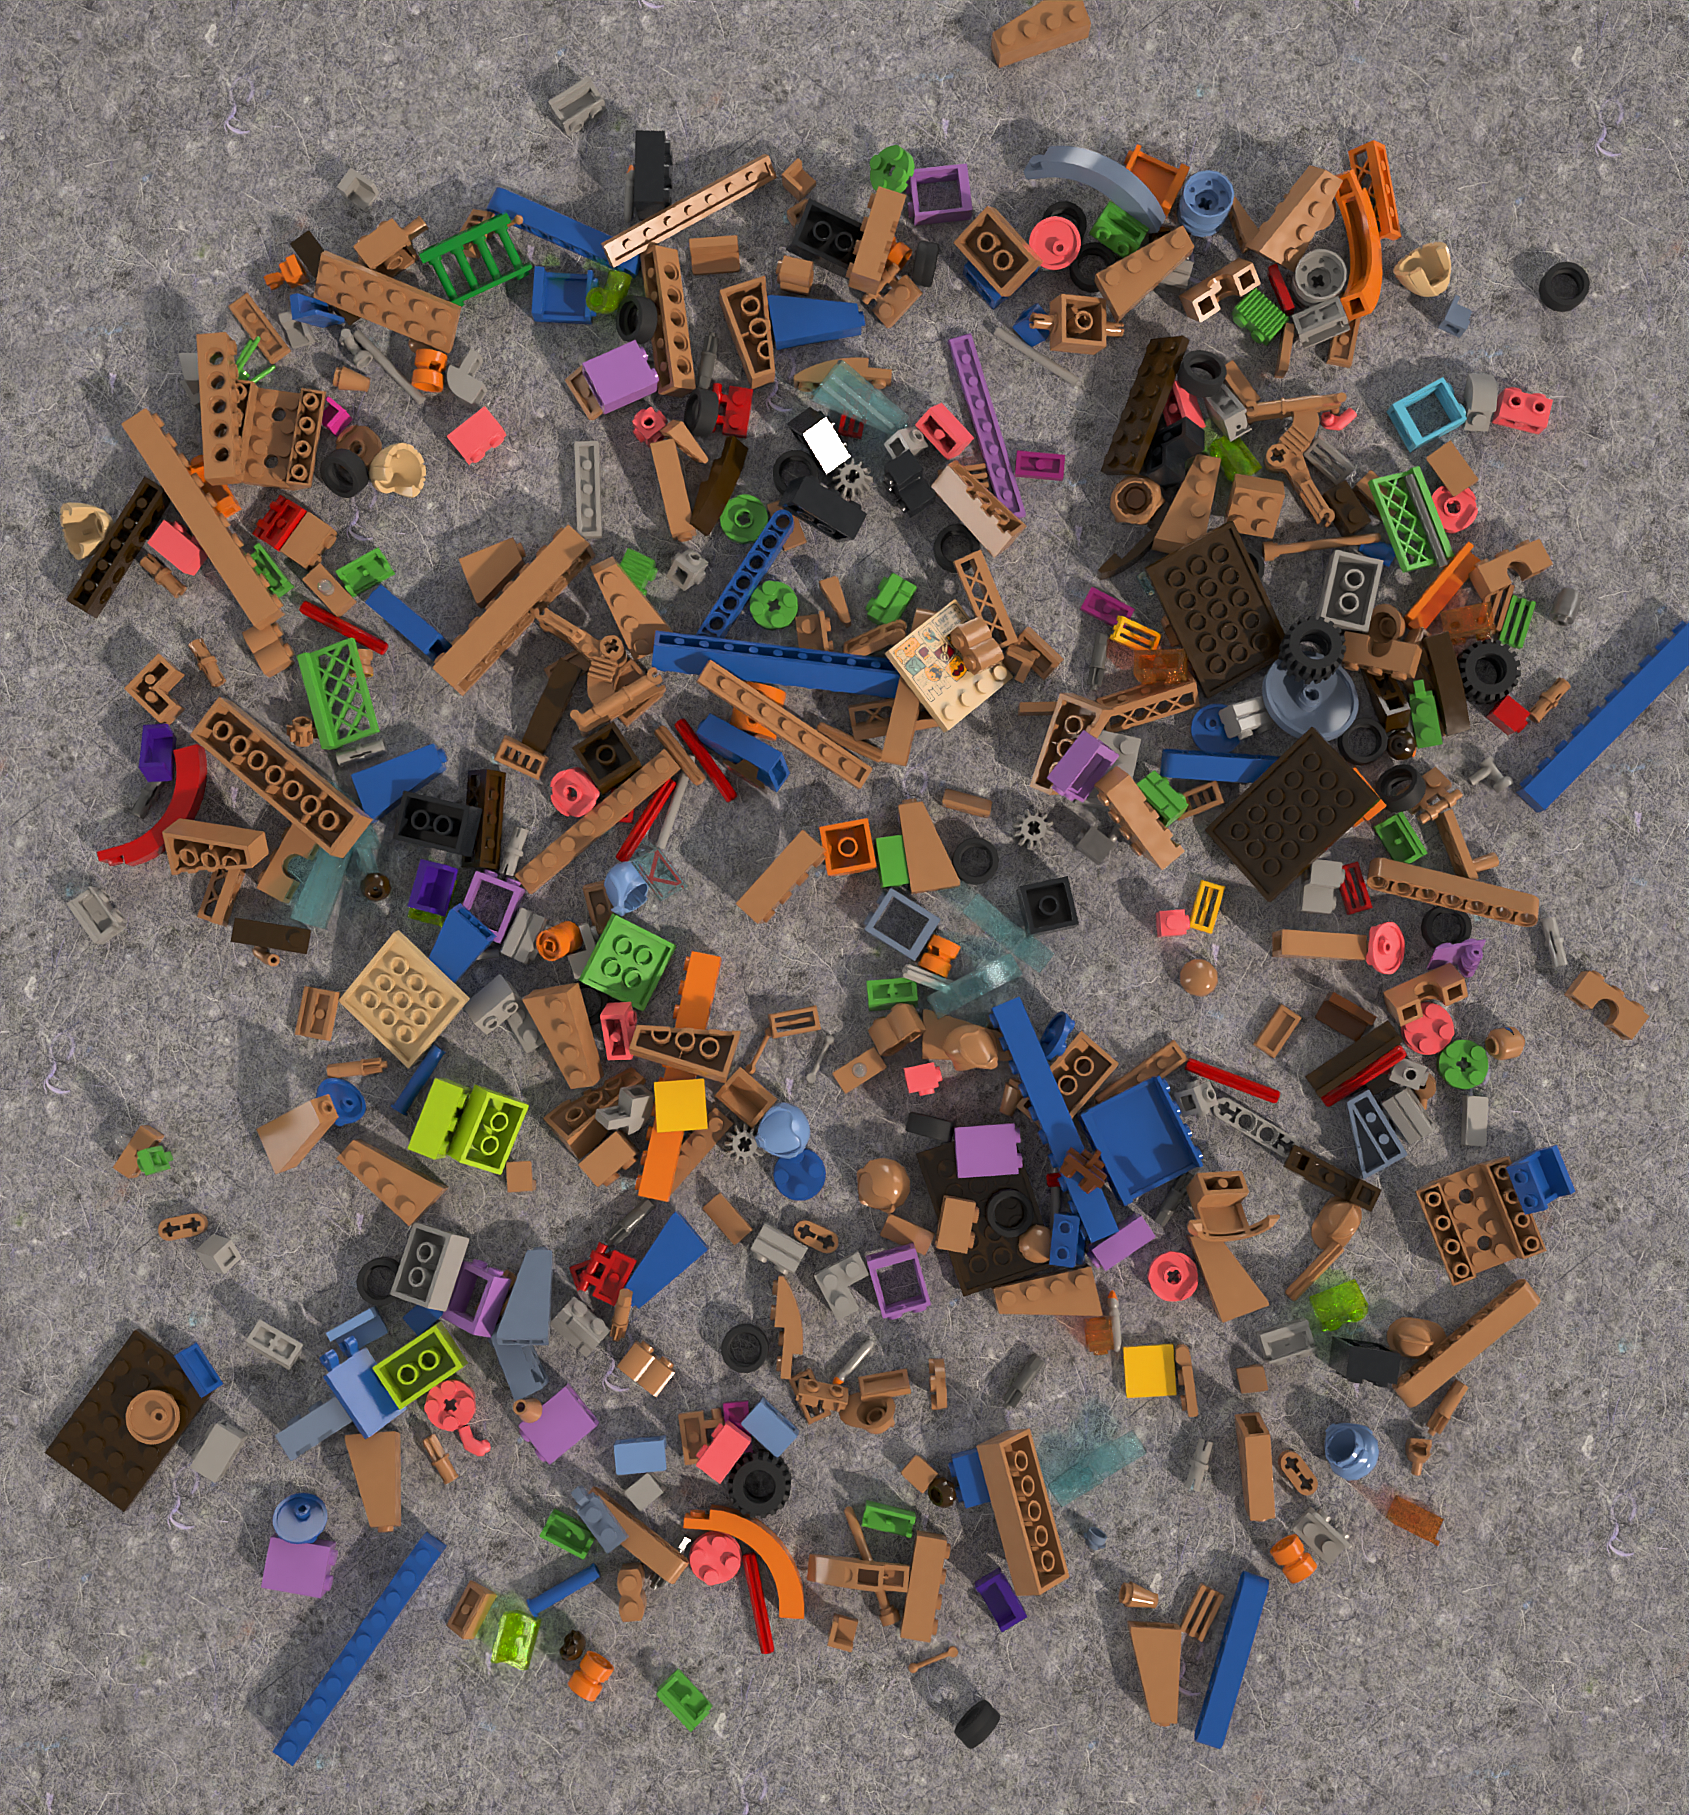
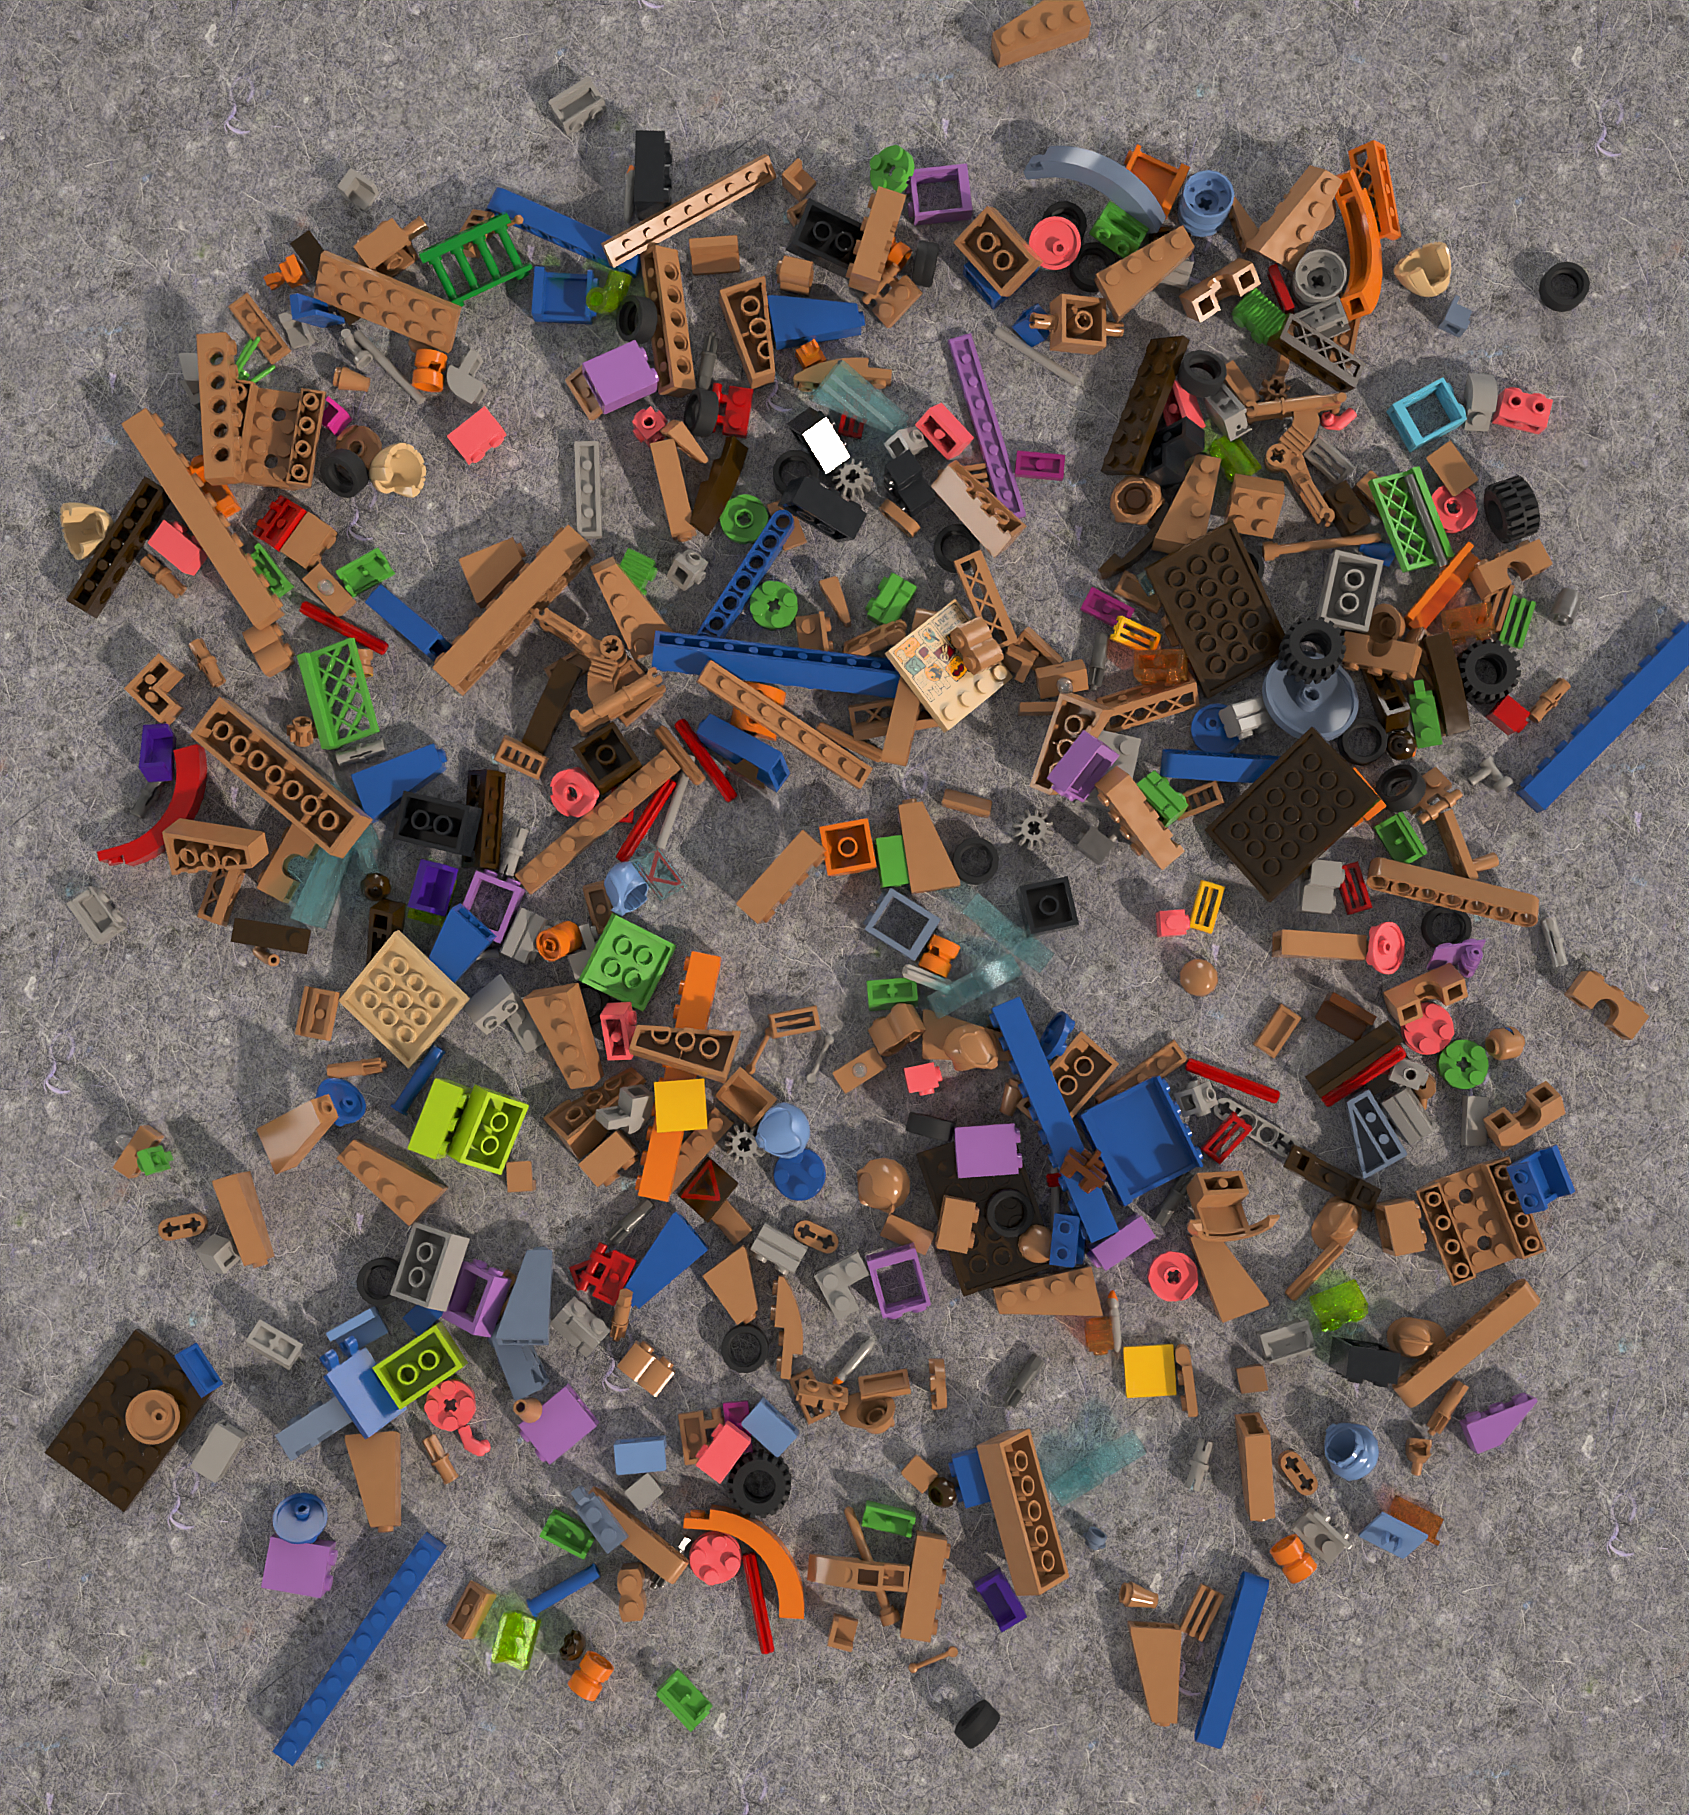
(244, 1218): none -> medium nougat slope
(384, 920): none -> dark brown slope
(708, 1189): none -> dark brown piece
(734, 1285): none -> medium nougat slope
(810, 354): none -> orange piece
(899, 518): none -> medium nougat beam
(1061, 678): none -> medium nougat piece
(1131, 590): none -> medium nougat tile
(1247, 1128): none -> red tile
(1278, 384): none -> medium nougat gear
(1311, 360): none -> dark brown fence
(1393, 1535): none -> medium blue piece
(1399, 1226): none -> medium nougat brick
(1494, 1425): none -> medium lavender slope
(1511, 509): none -> black tyre
(1541, 1108): none -> medium nougat arch

